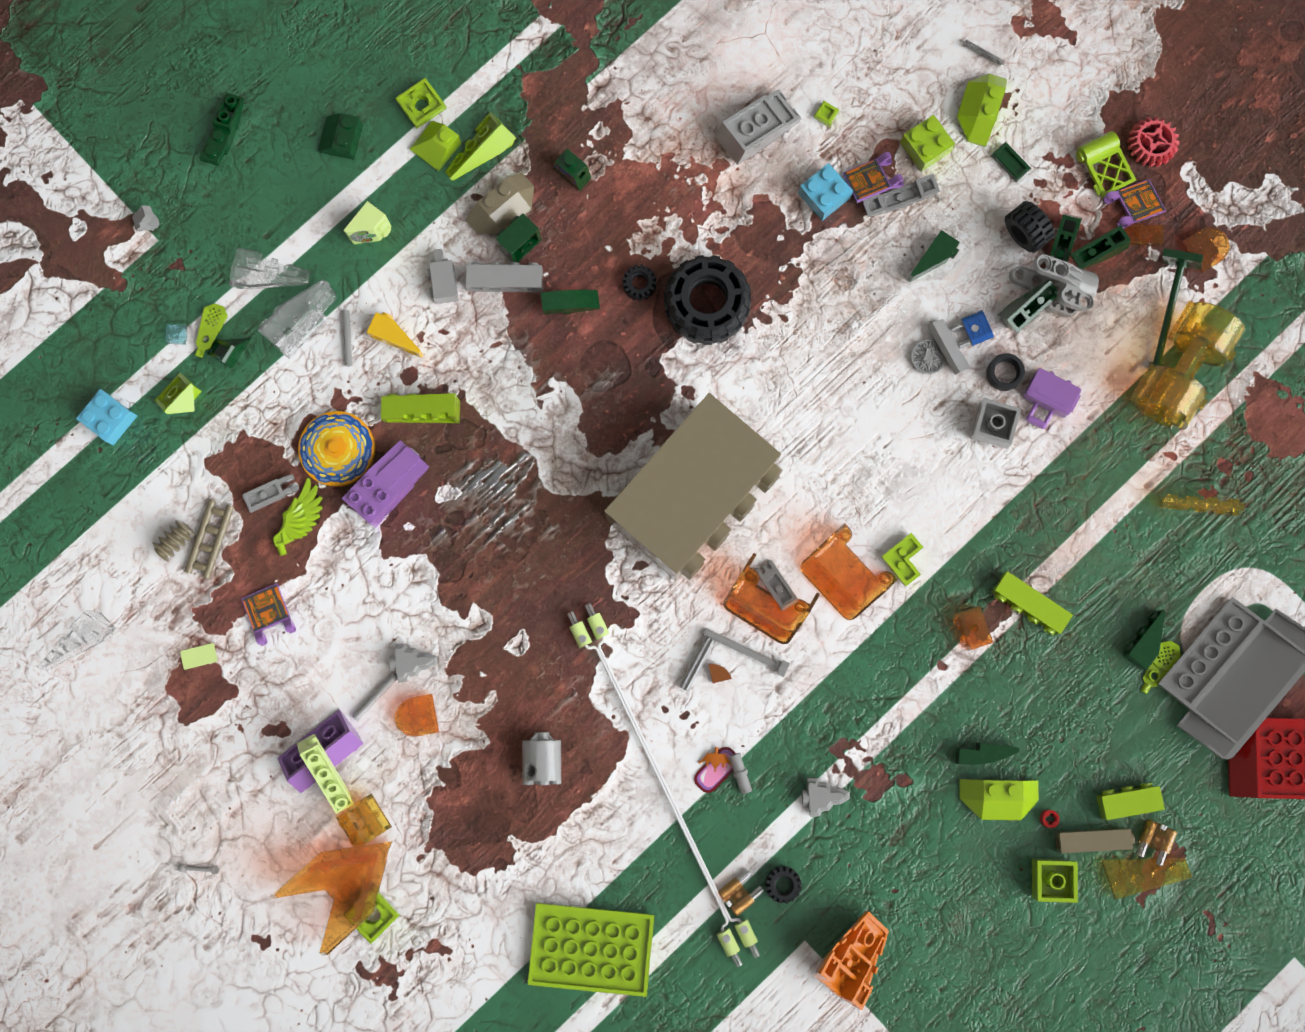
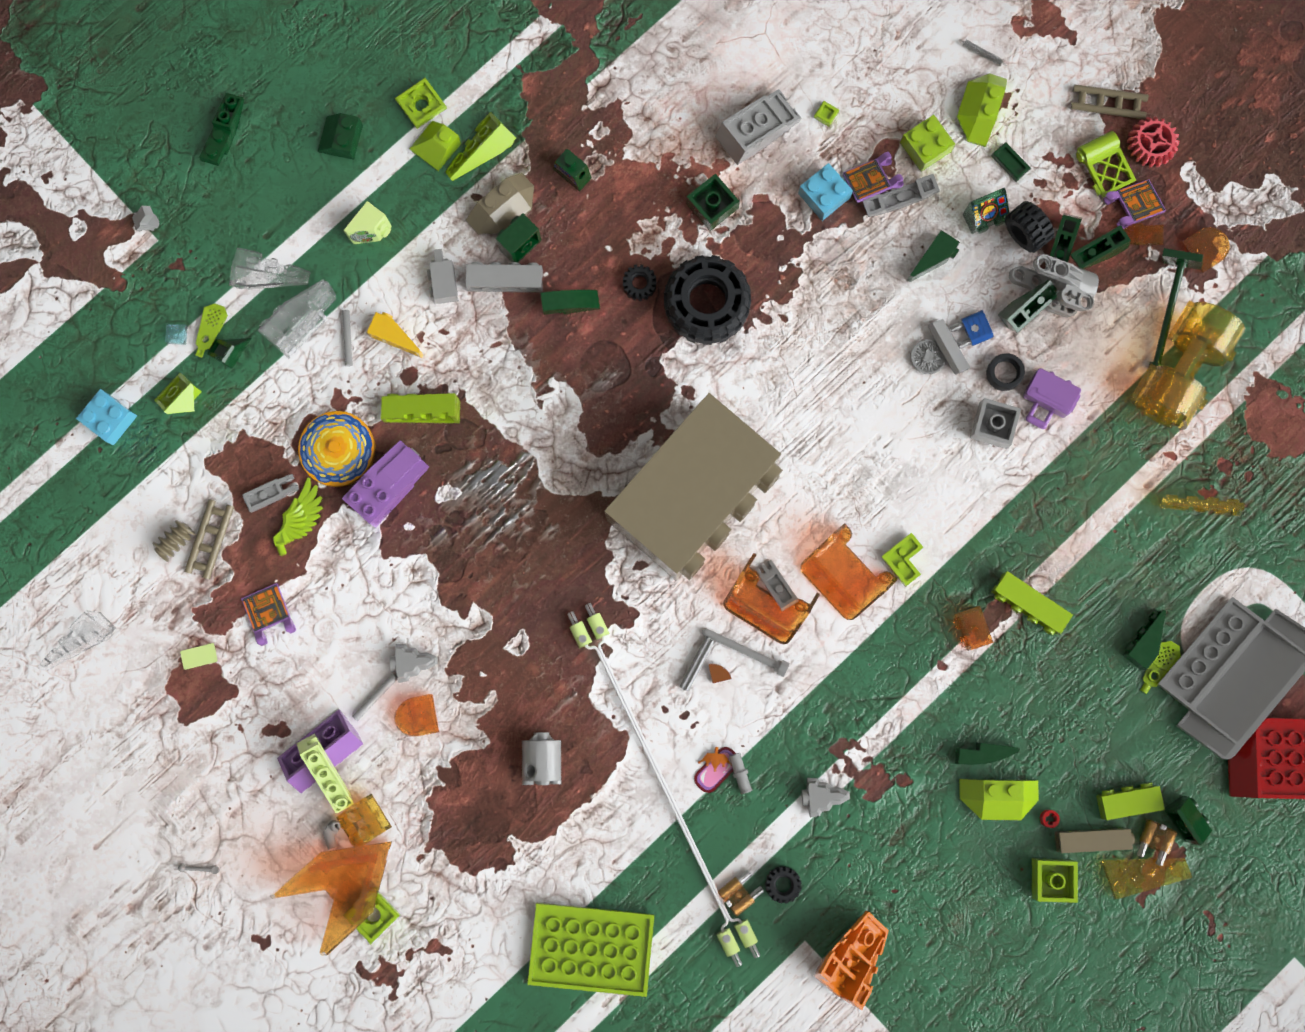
(330, 833): none -> light grey arm
(712, 202): none -> dark green brick
(987, 211): none -> clear green slope
(1118, 95): none -> dark tan bar
(1189, 820): none -> dark green slope

